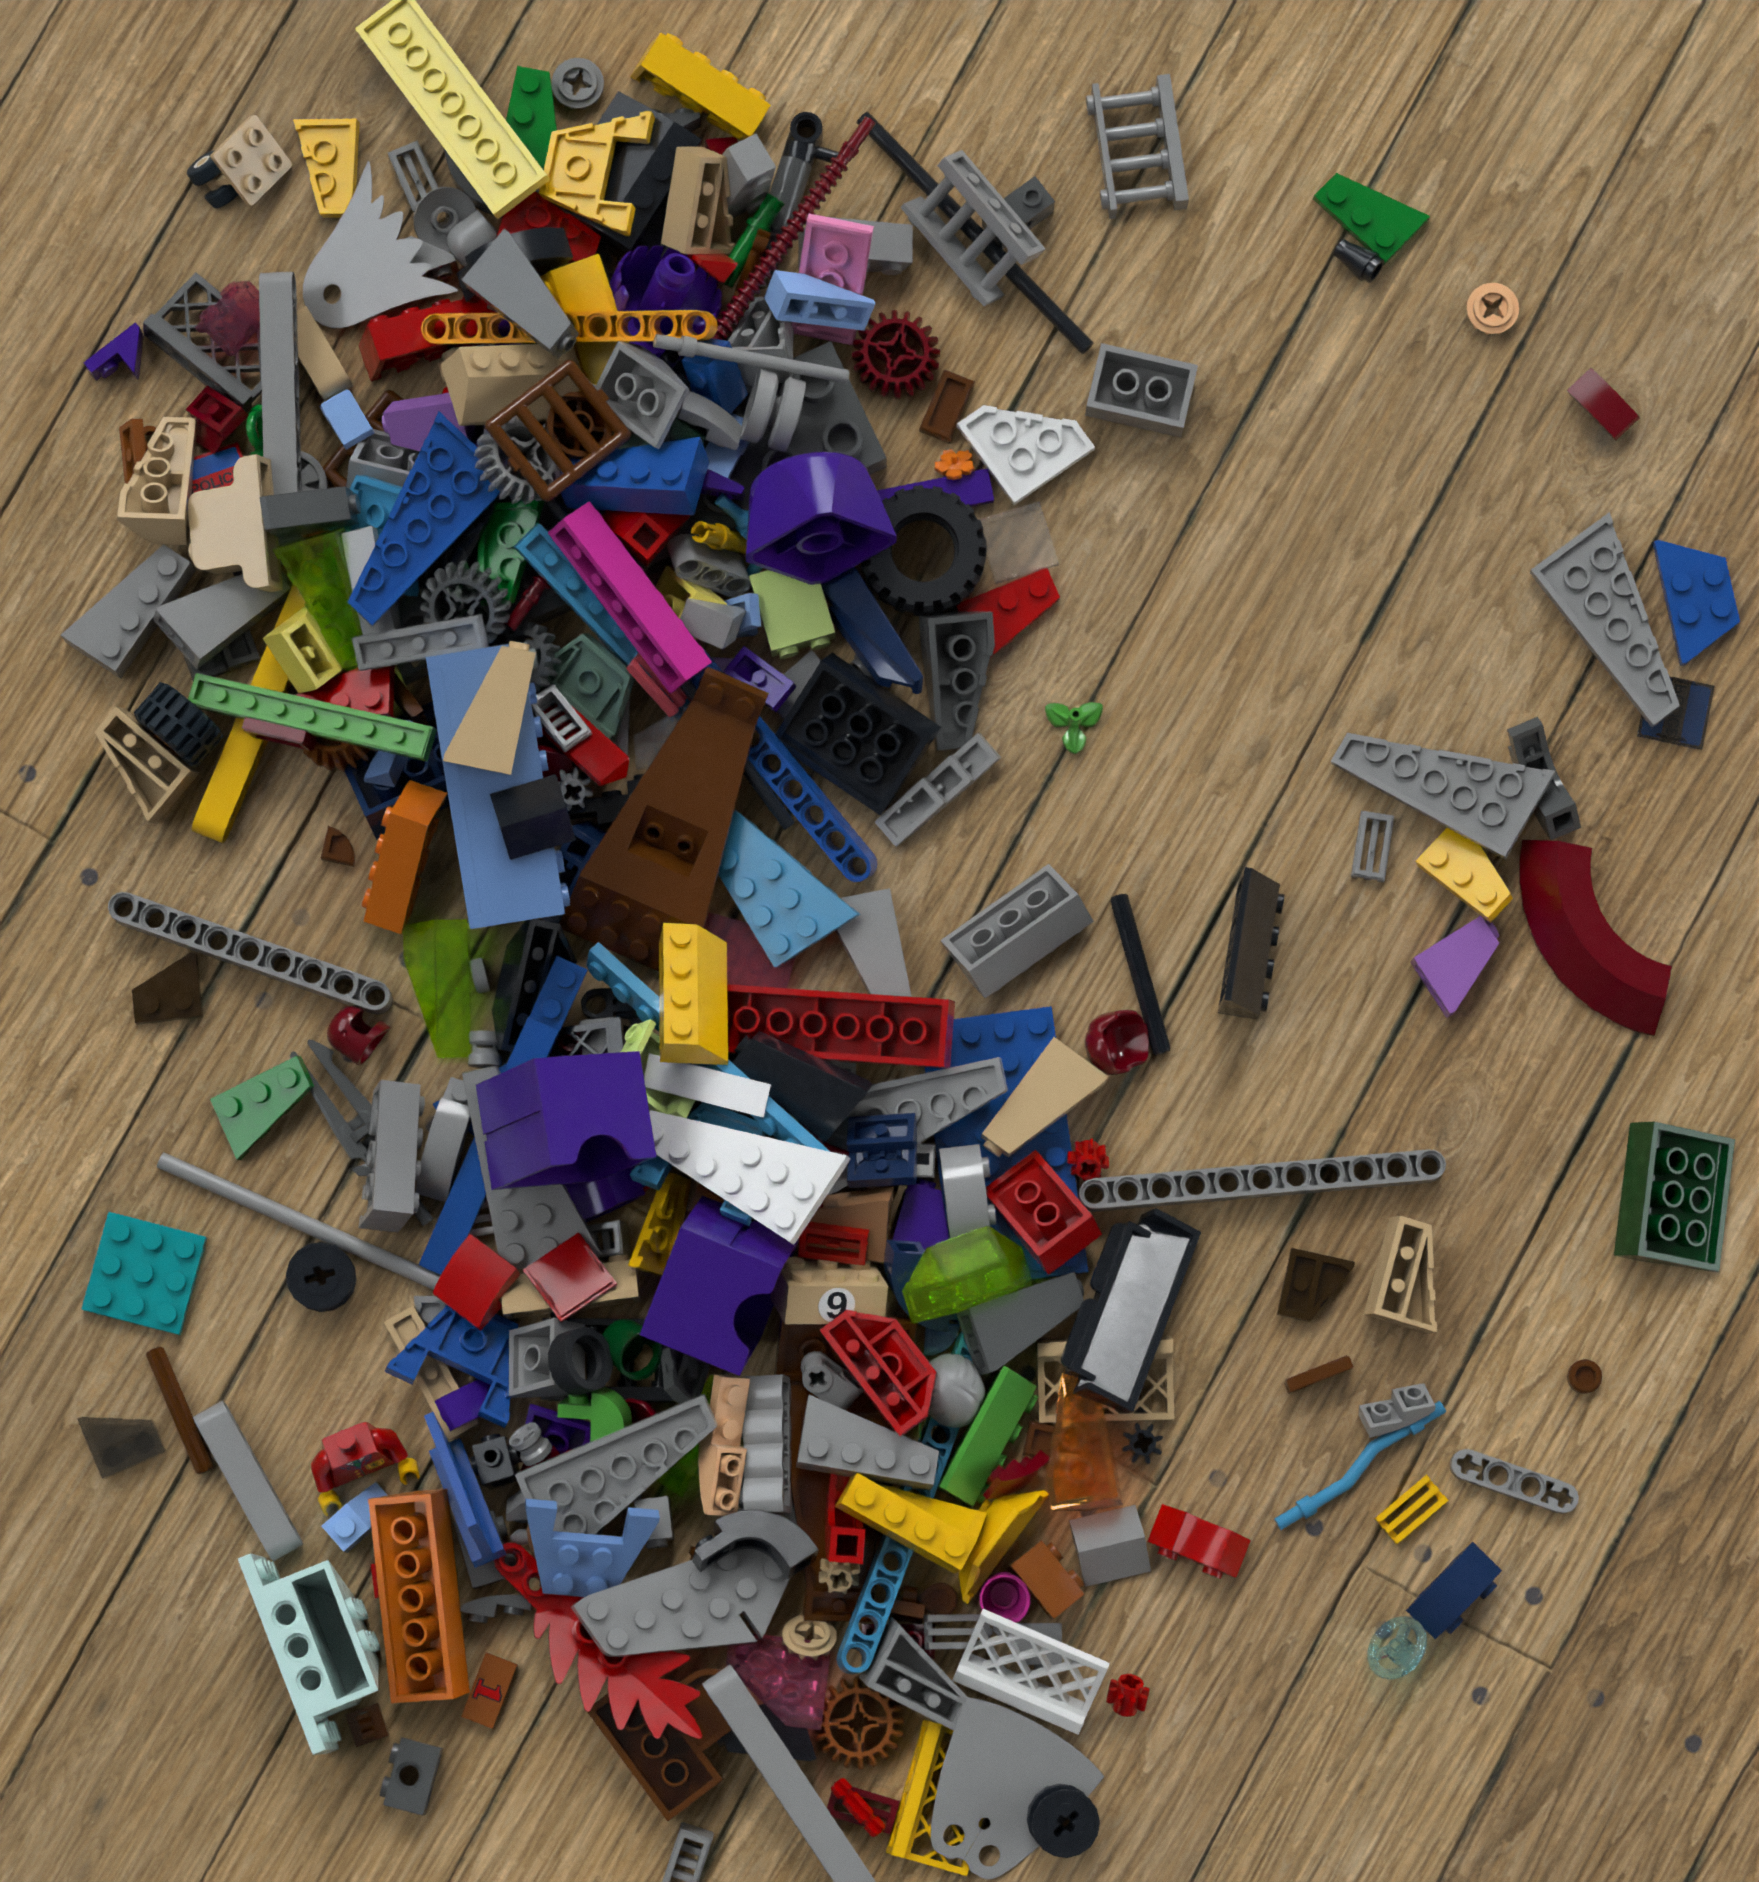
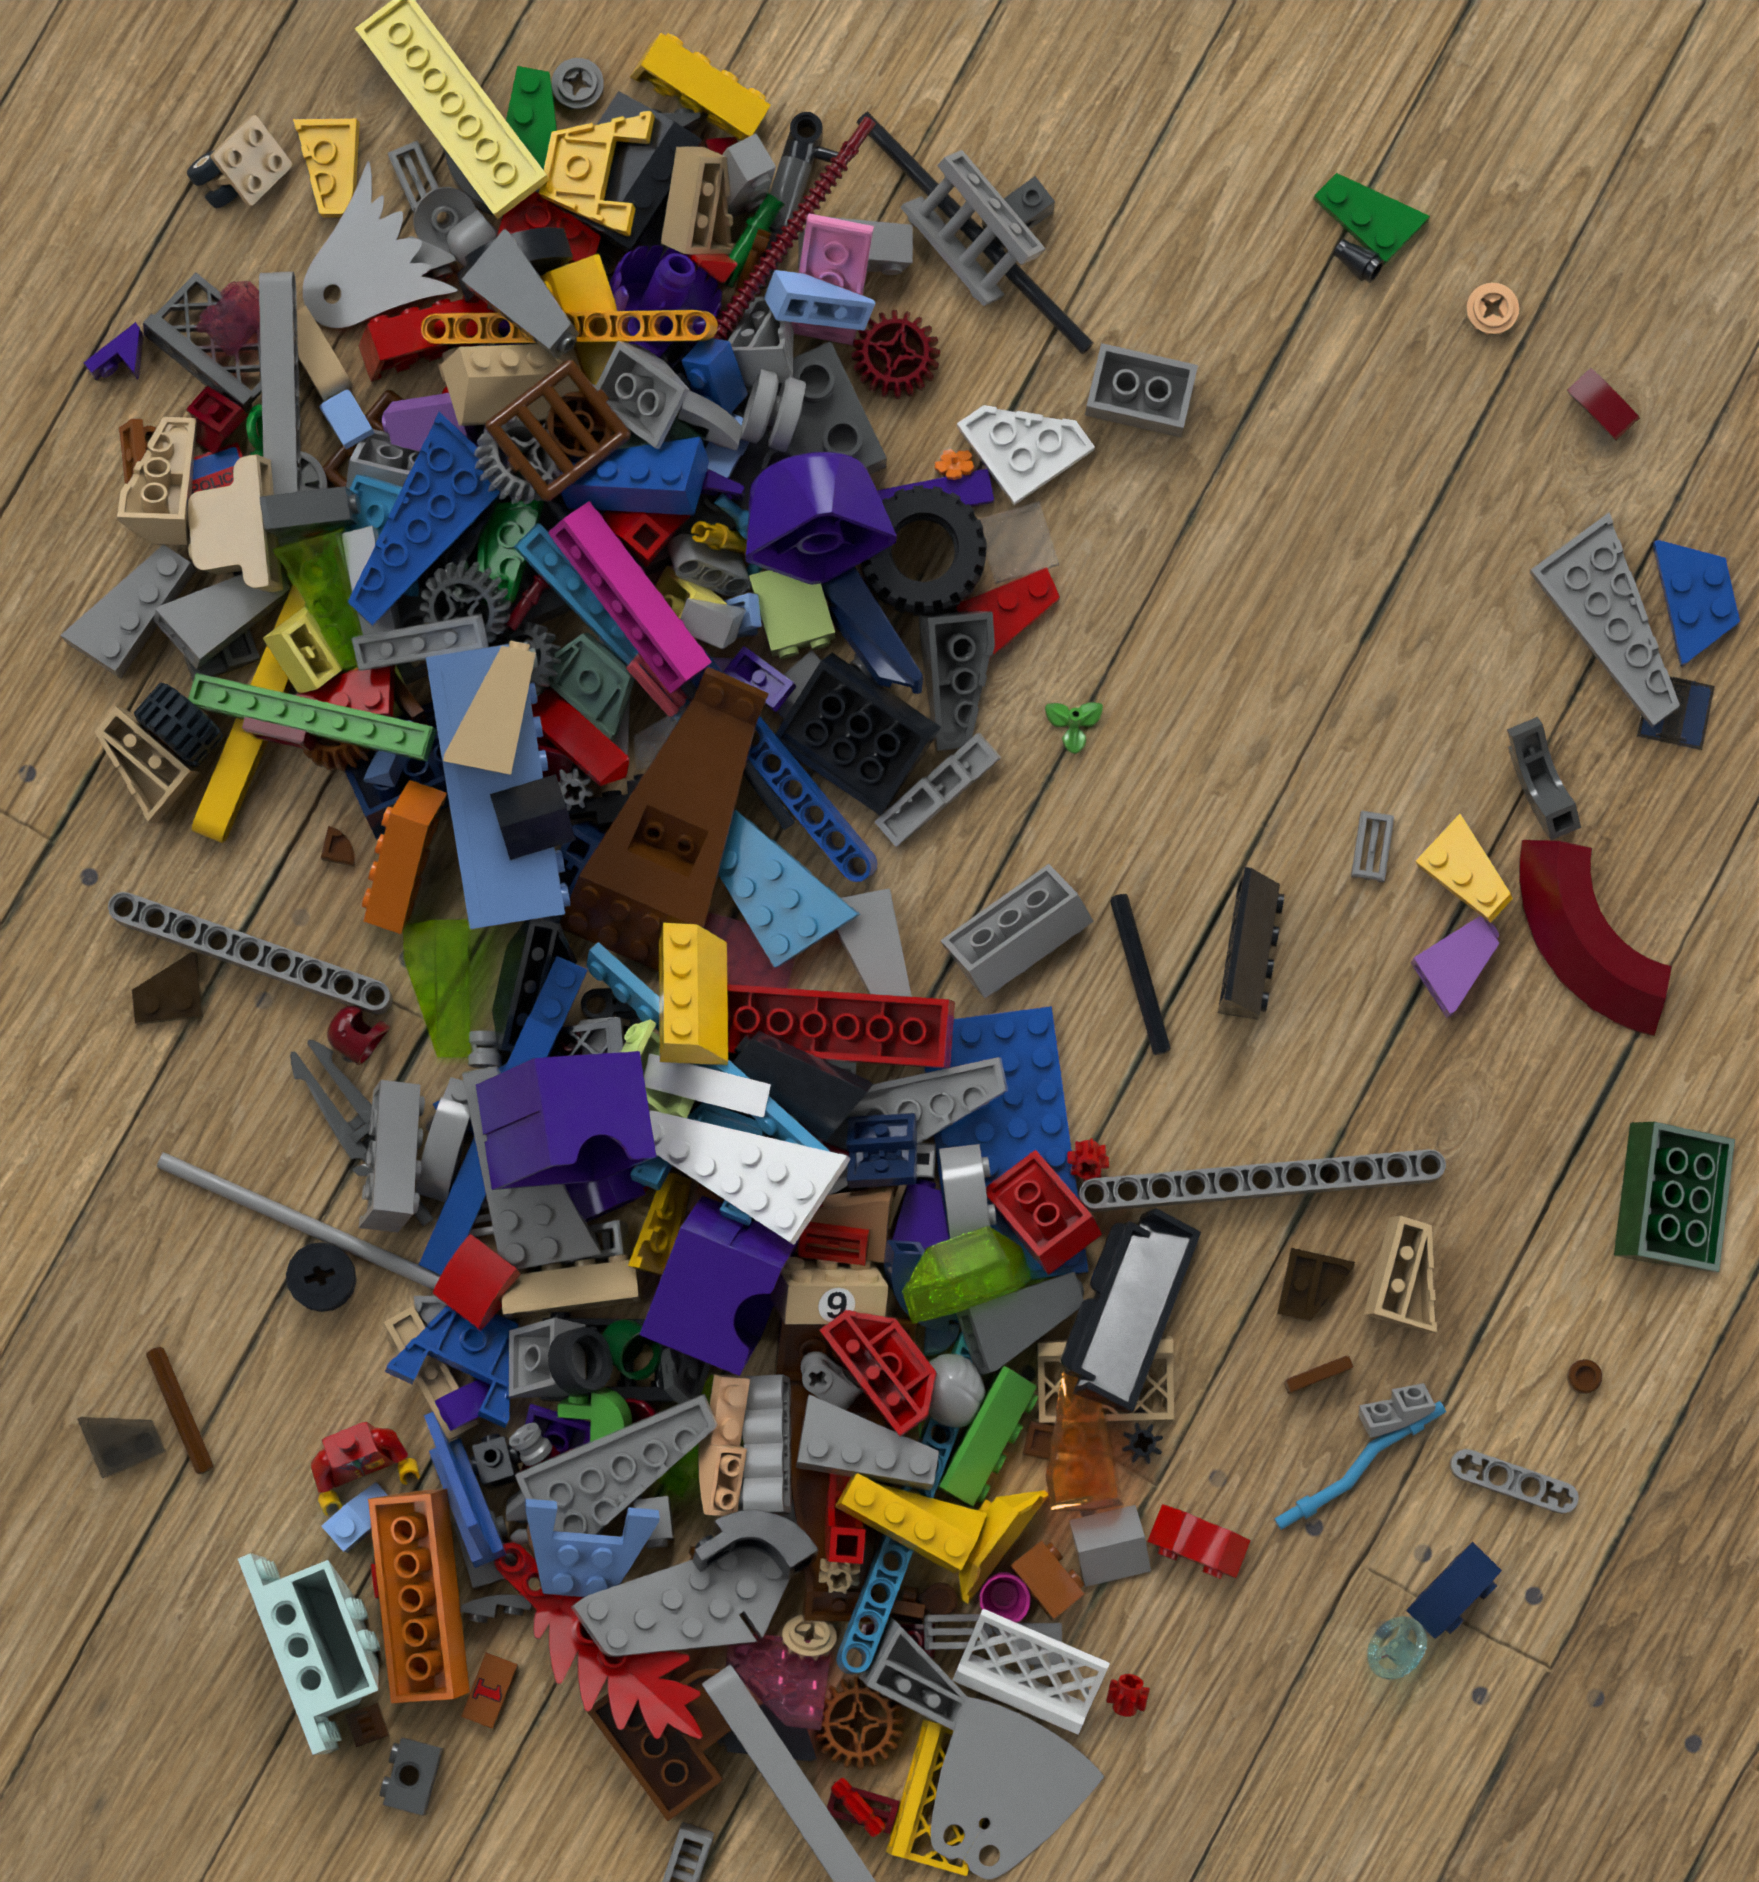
(144, 1273): teal plate -> none
(248, 1480): light grey beam -> none
(258, 1103): green wing -> none
(479, 975): light grey tile -> none
(552, 696): light grey slope -> none
(569, 1277): red piece -> none
(689, 347): light grey bar -> none
(946, 406): reddish brown tile -> none
(1015, 1475): dark red slope -> none
(1045, 1094): tan slope -> none
(1071, 1804): black piece -> none
(1117, 1041): dark red piece -> none
(1164, 127): light grey fence -> none
(1433, 1490): yellow tile -> none
(1460, 791): light grey wing -> none

